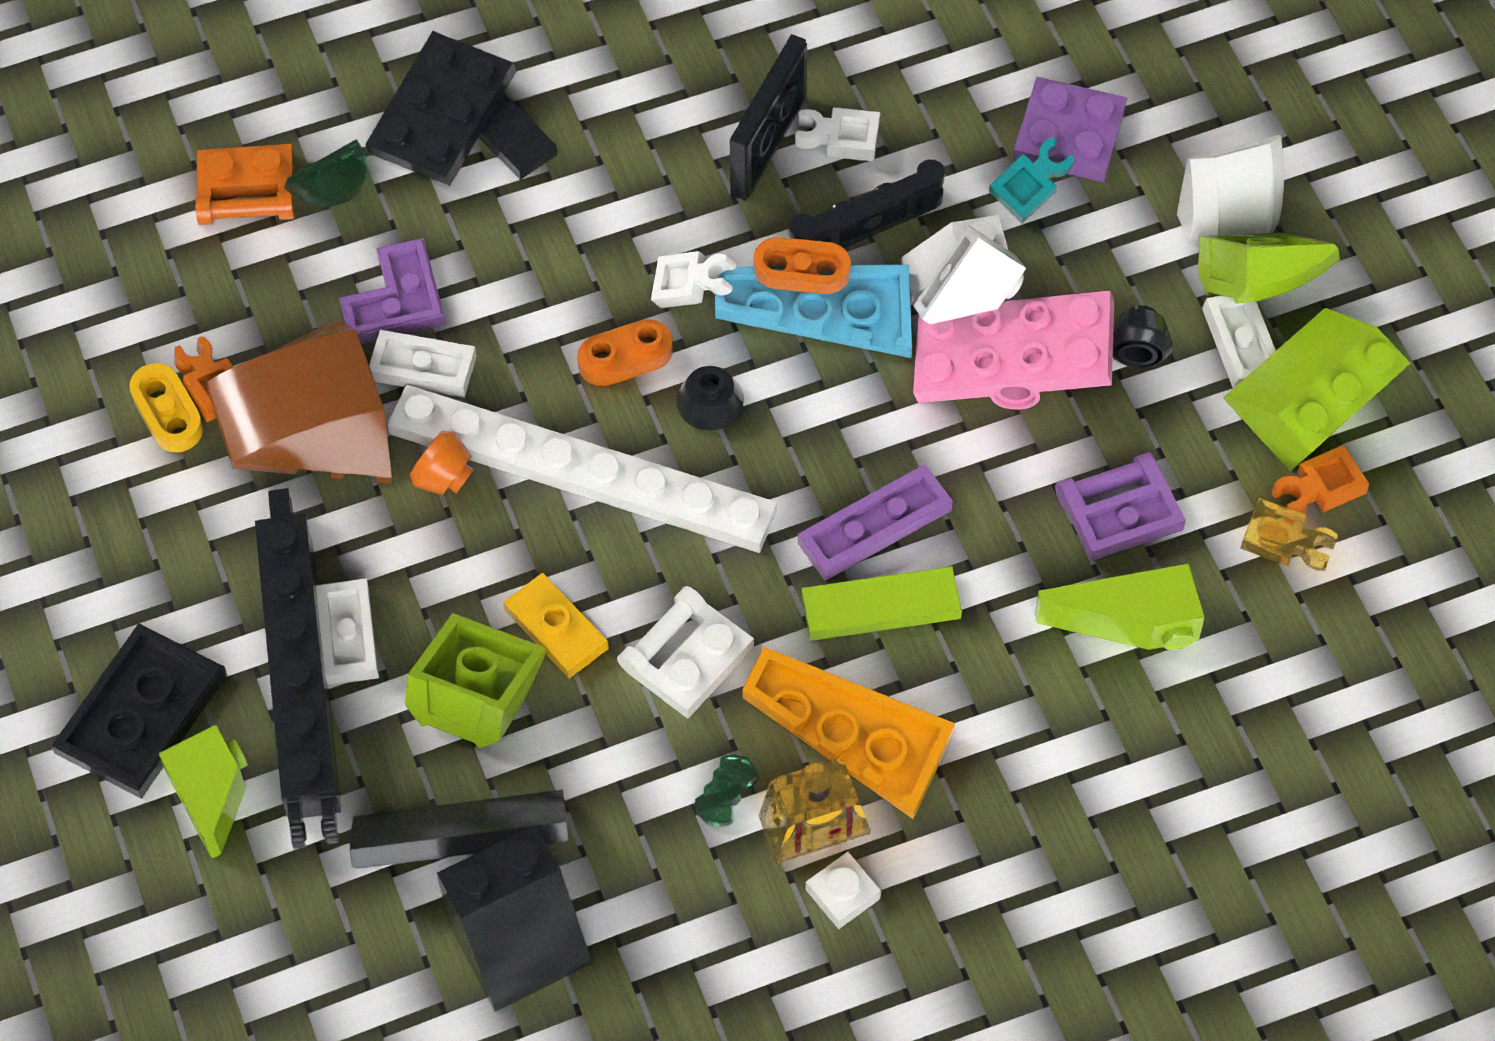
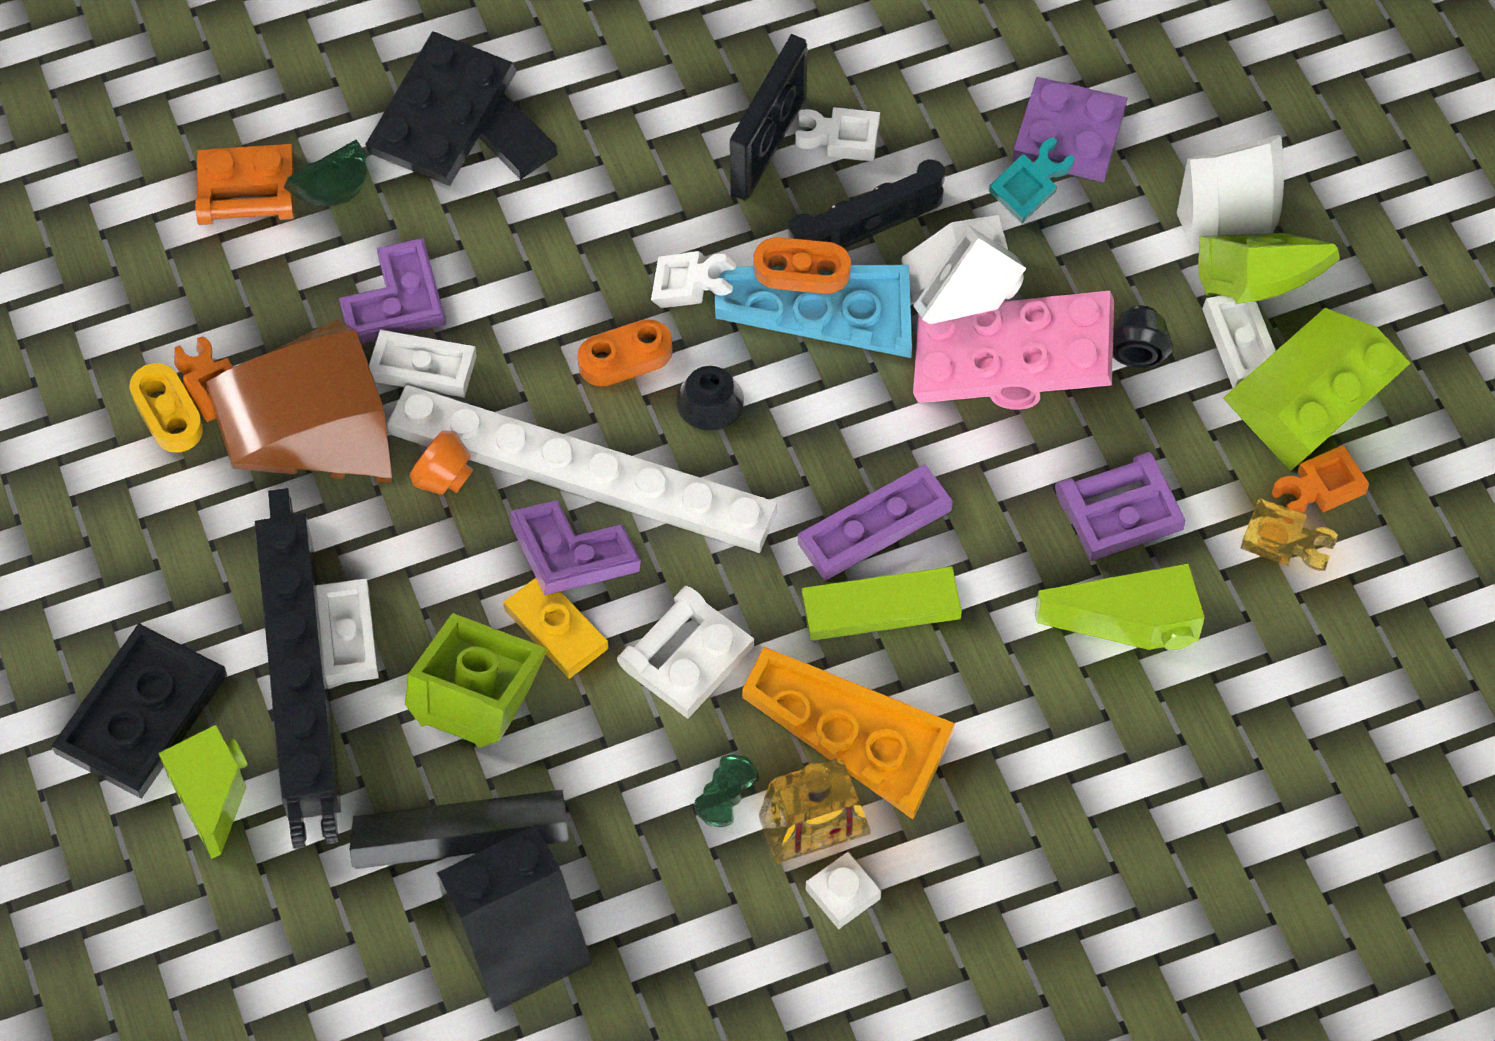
(566, 559): none -> medium lavender tile

